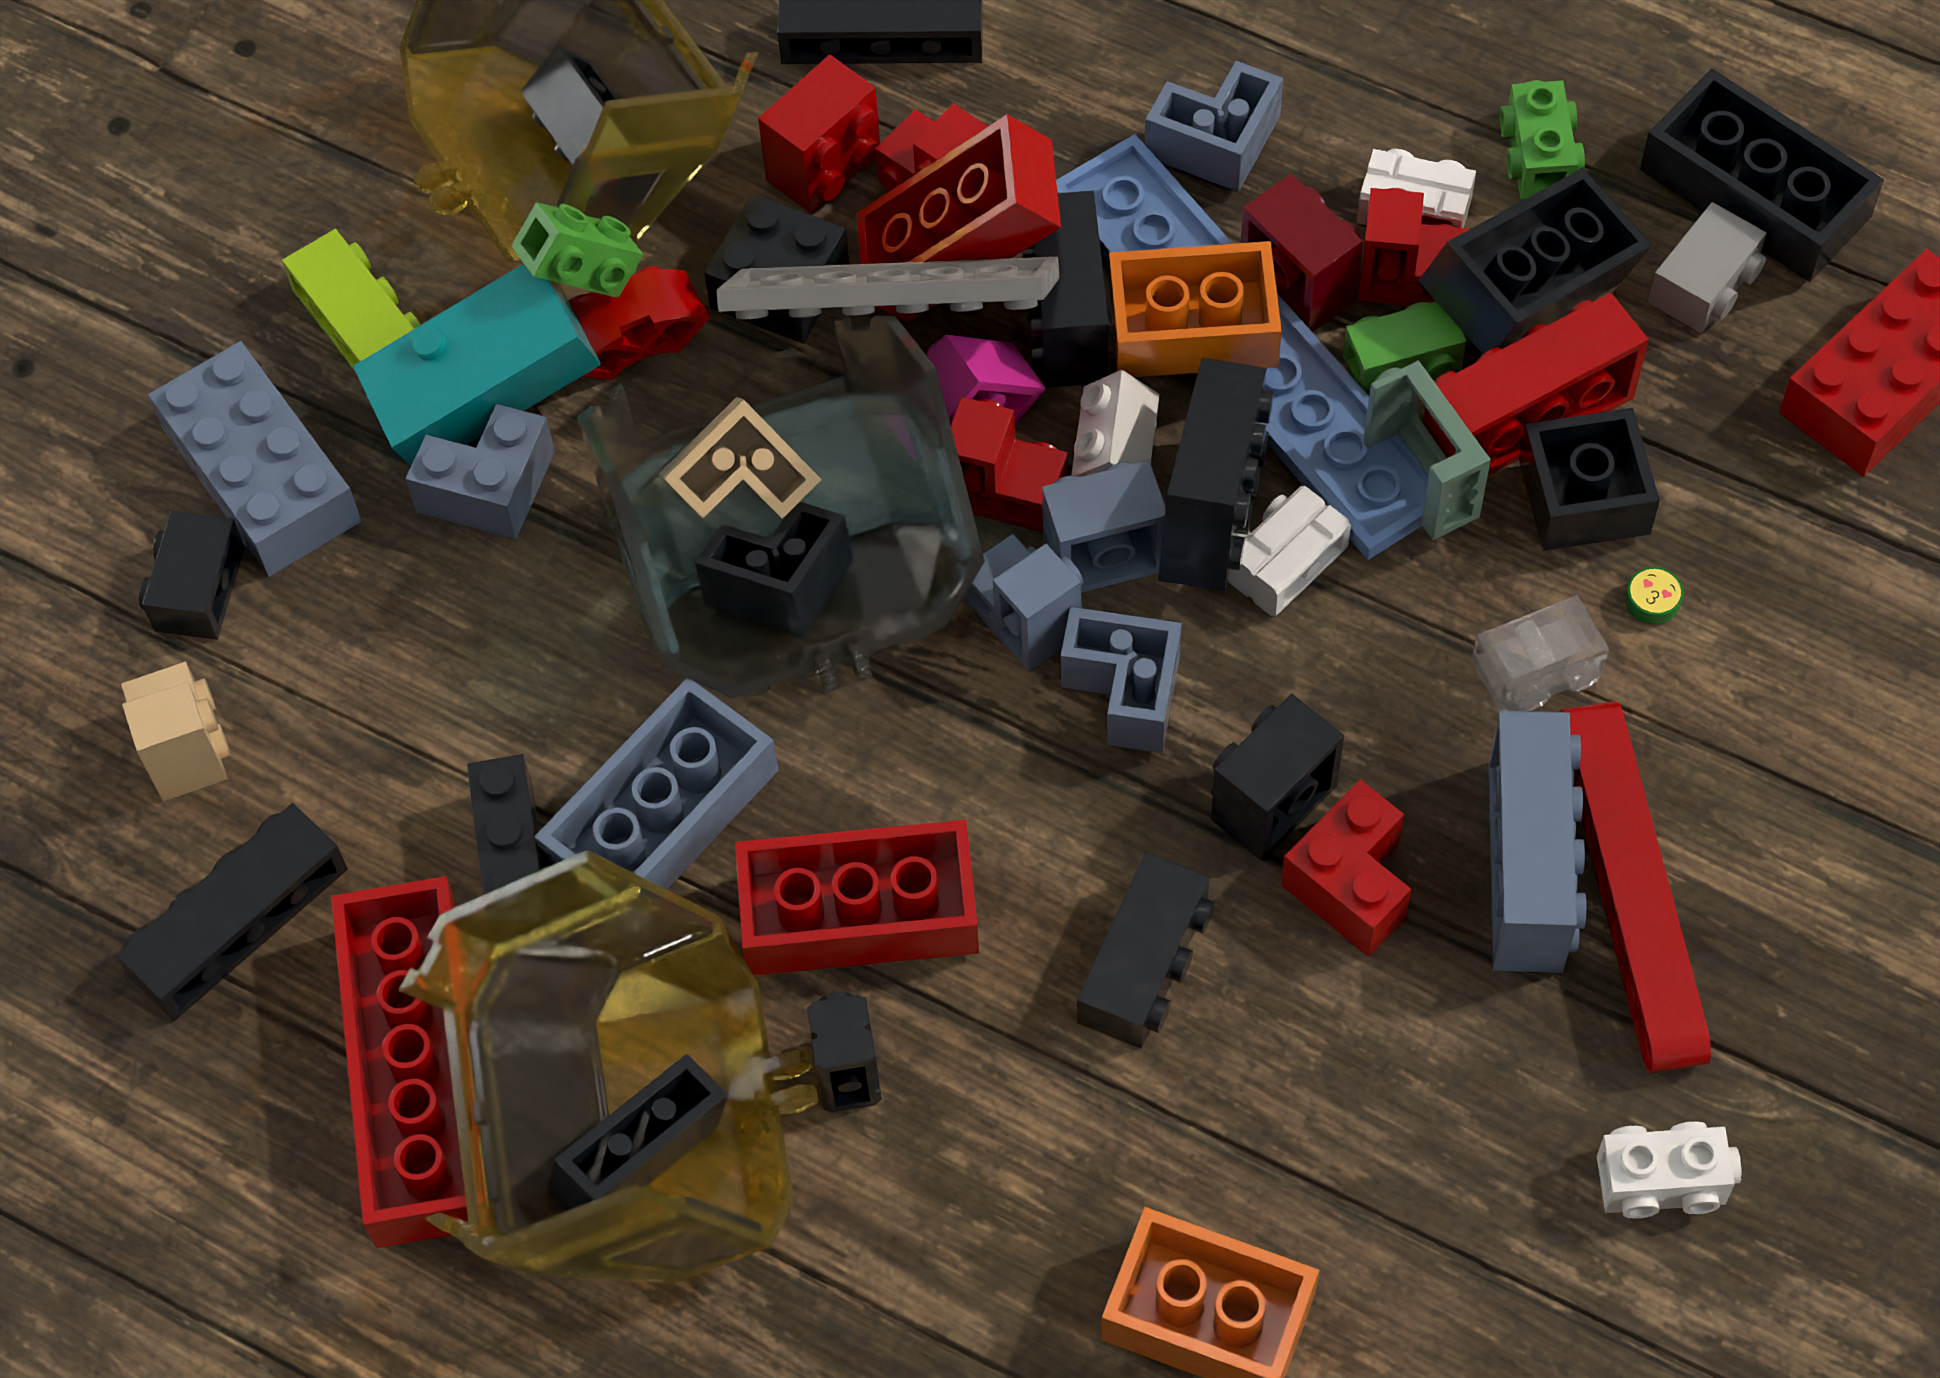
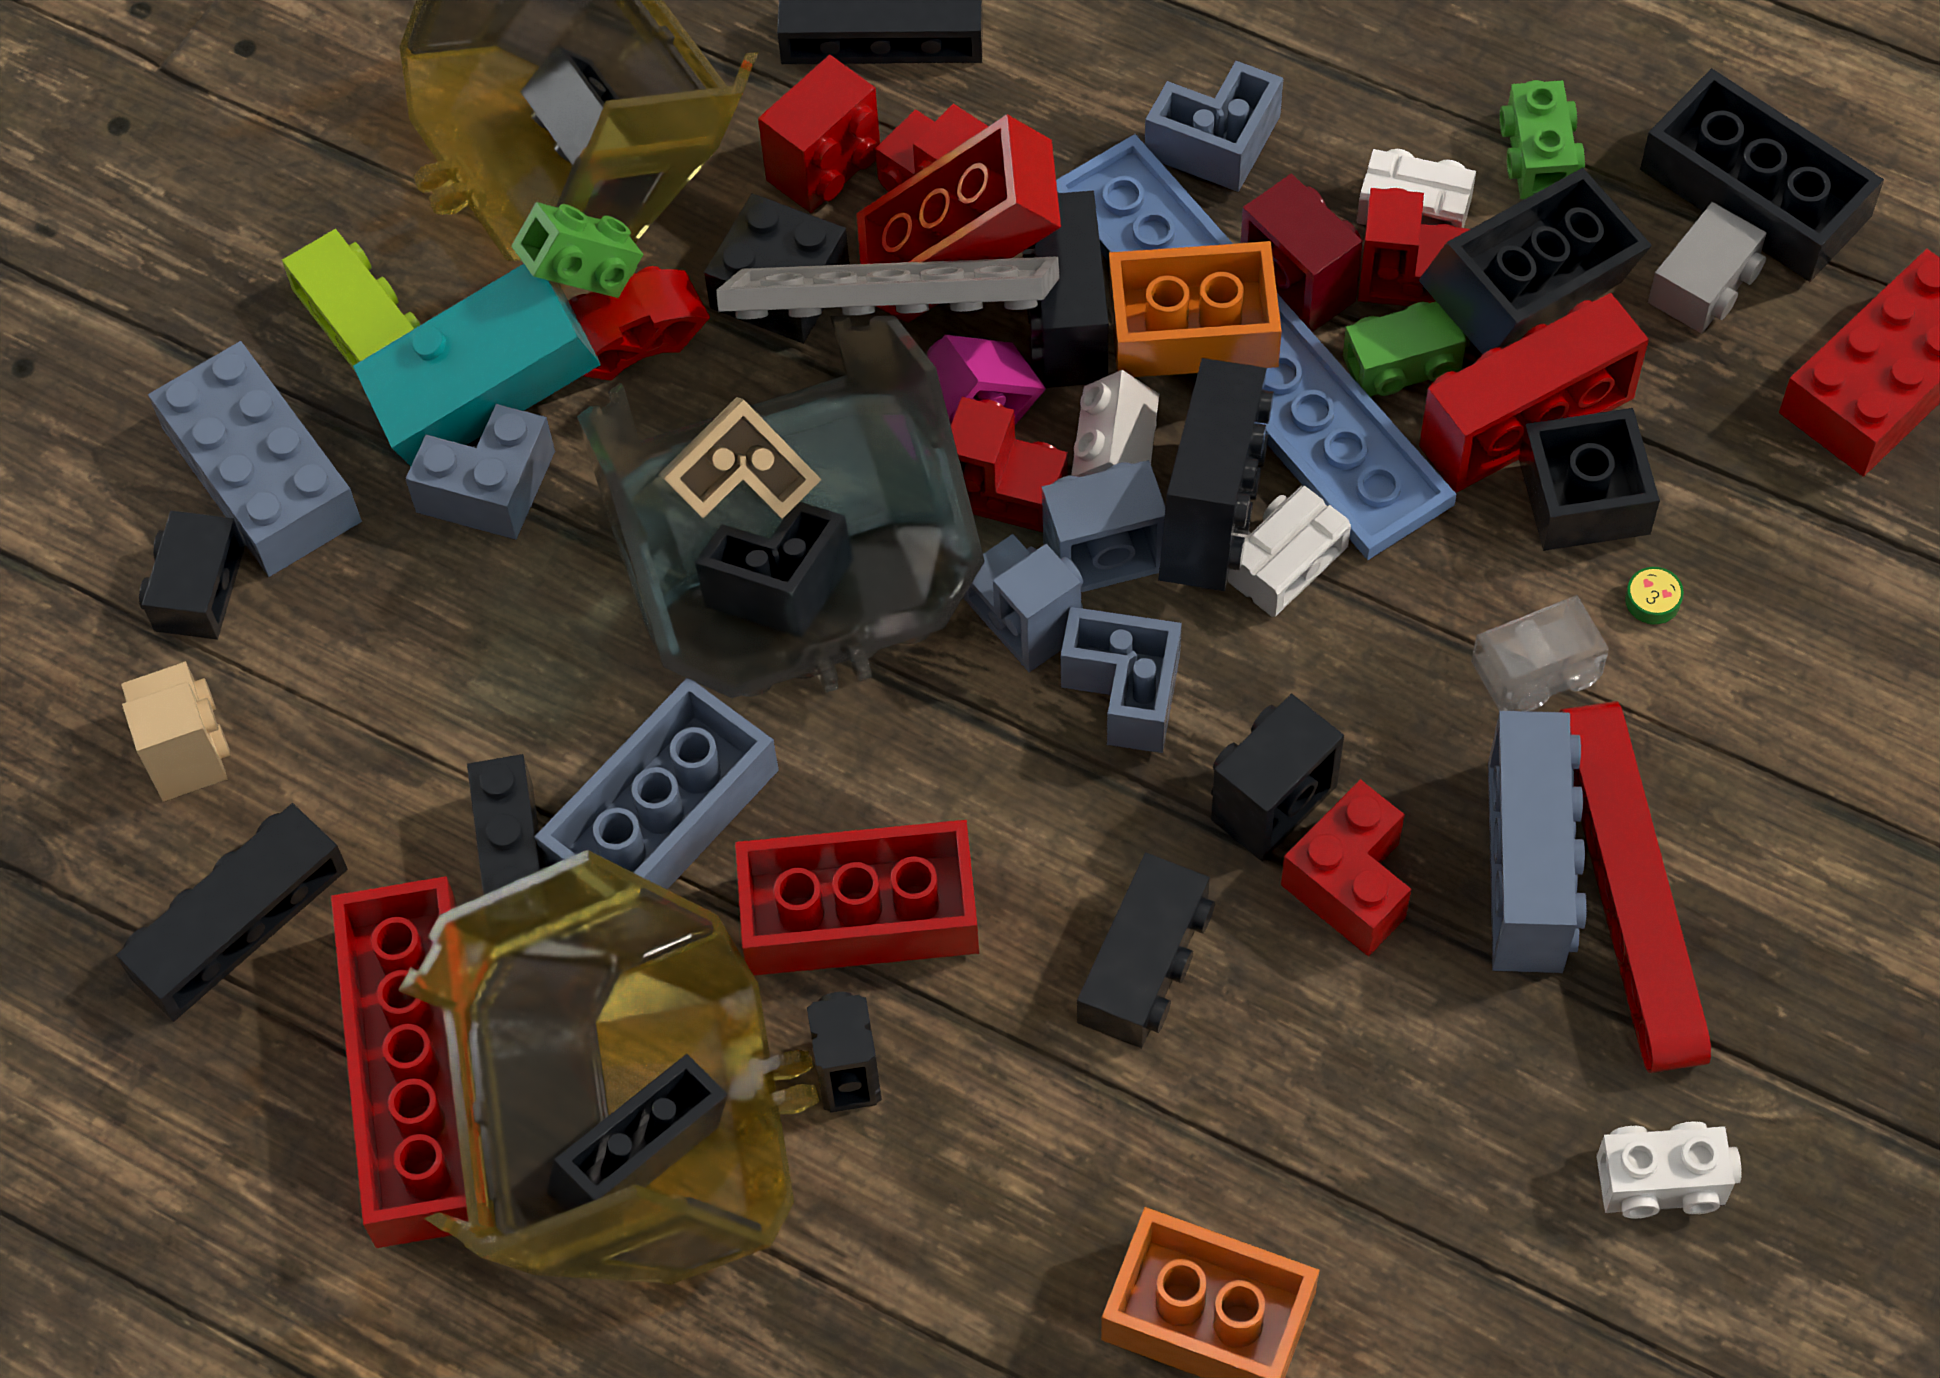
(1454, 483): sand green window -> none

